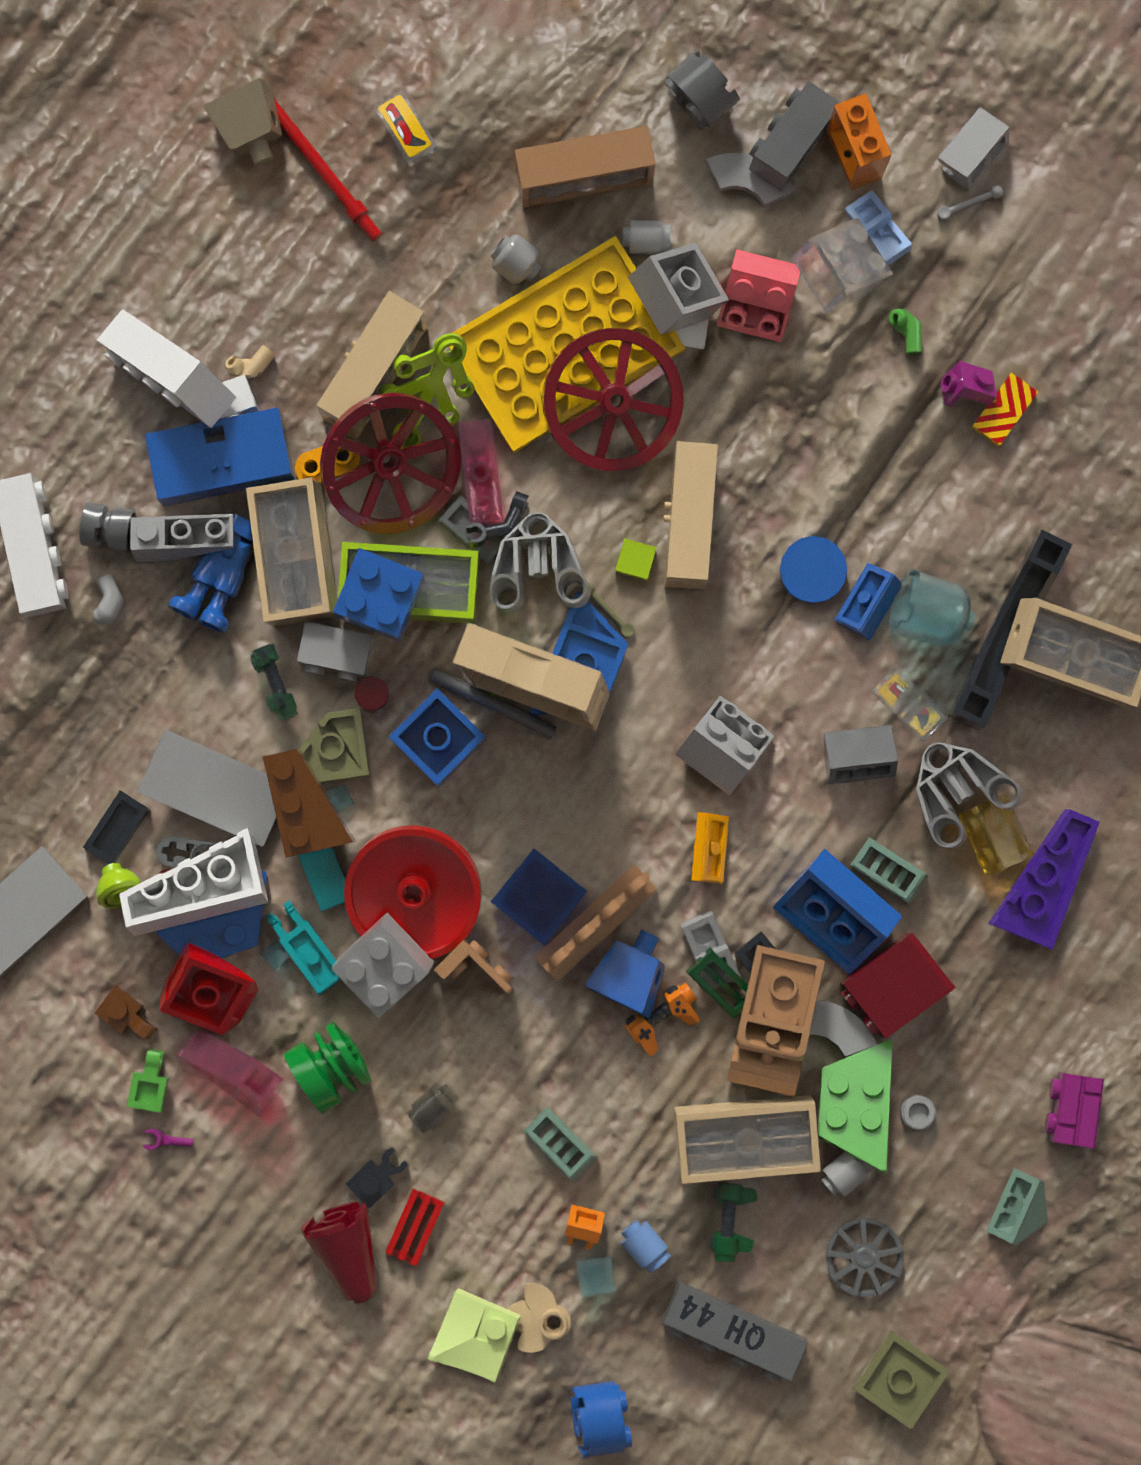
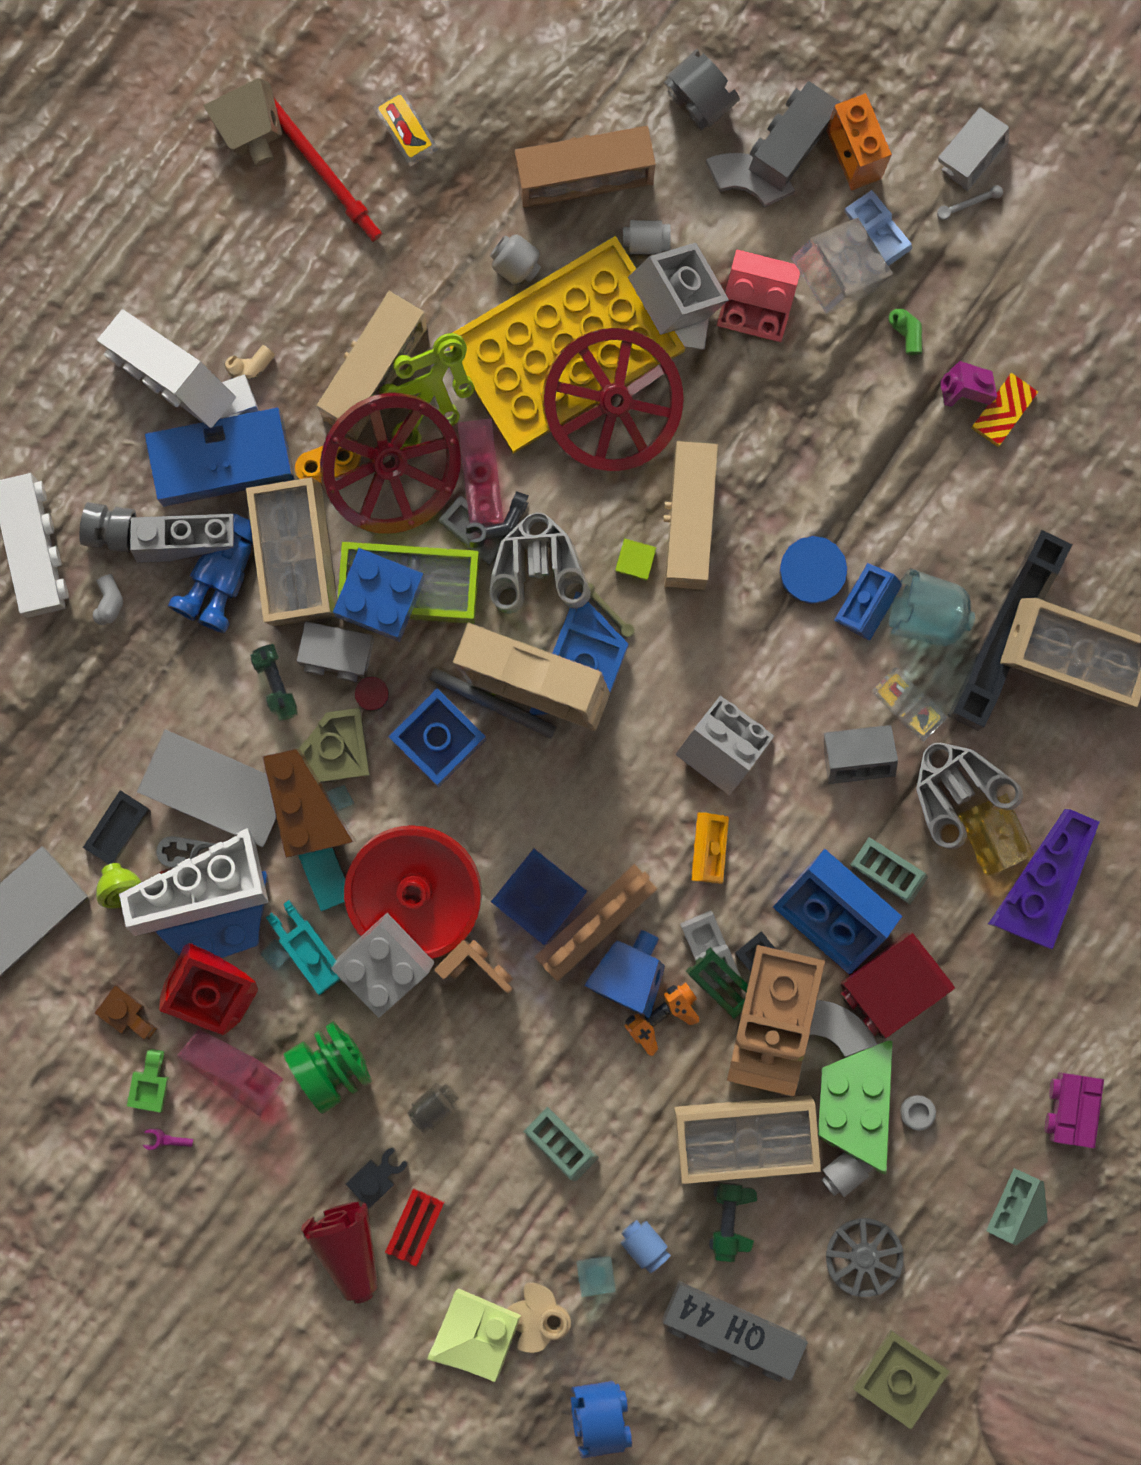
(584, 1225): orange tile -> none

